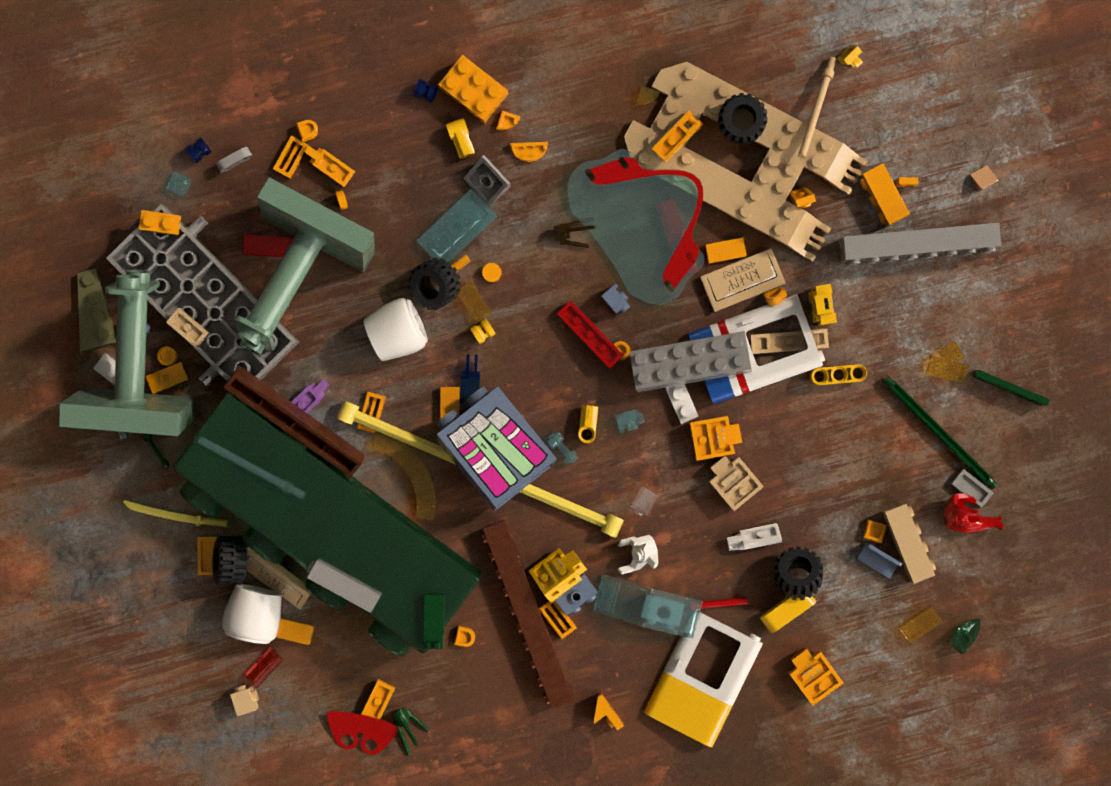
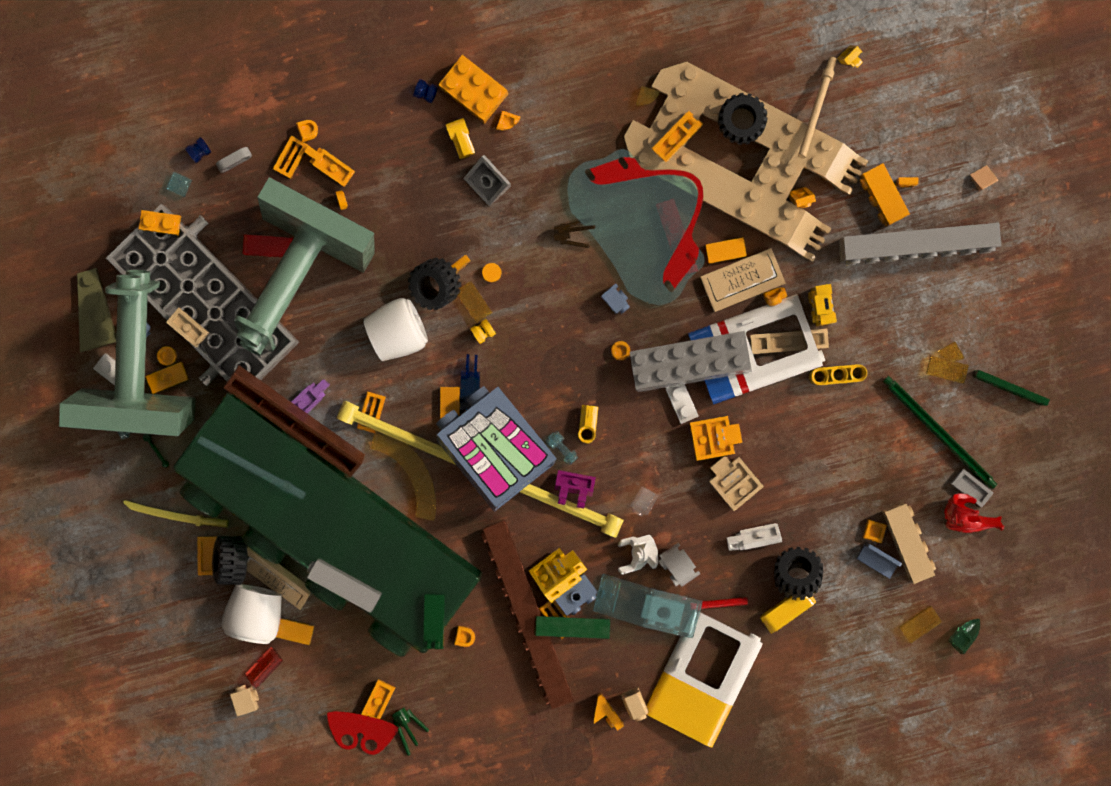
(457, 227): clear light blue tile -> none
(529, 151): light orange tile -> none
(572, 627): none -> dark green tile
(576, 484): none -> magenta plate
(590, 334): red plate -> none
(629, 420): clear light blue brick -> none
(635, 704): none -> tan brick
(679, 565): none -> light grey brick
(814, 675): light orange piece -> none

